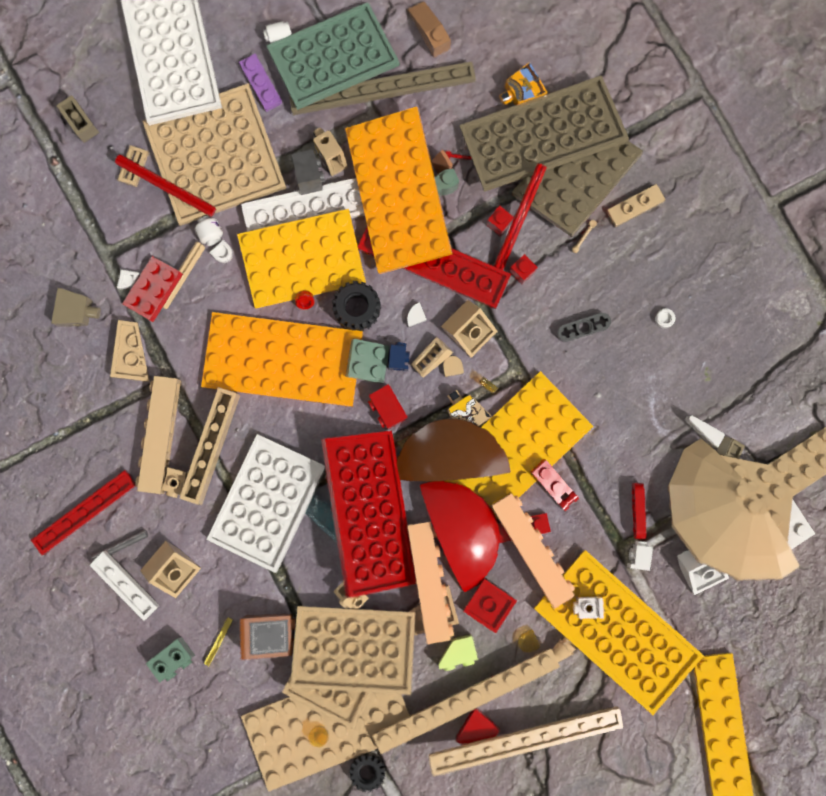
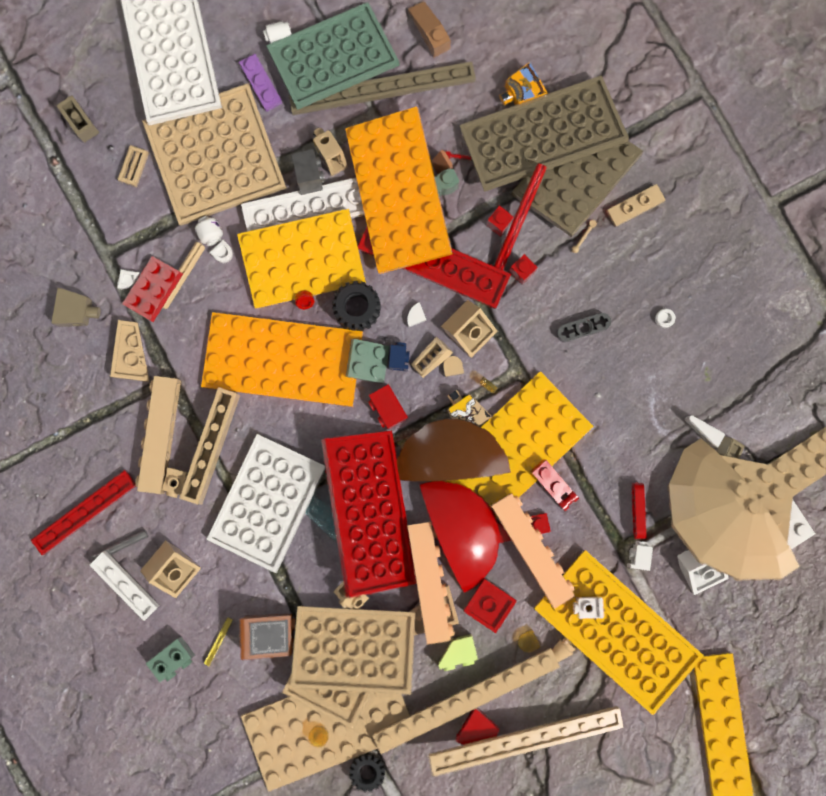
(165, 185): red axle -> none

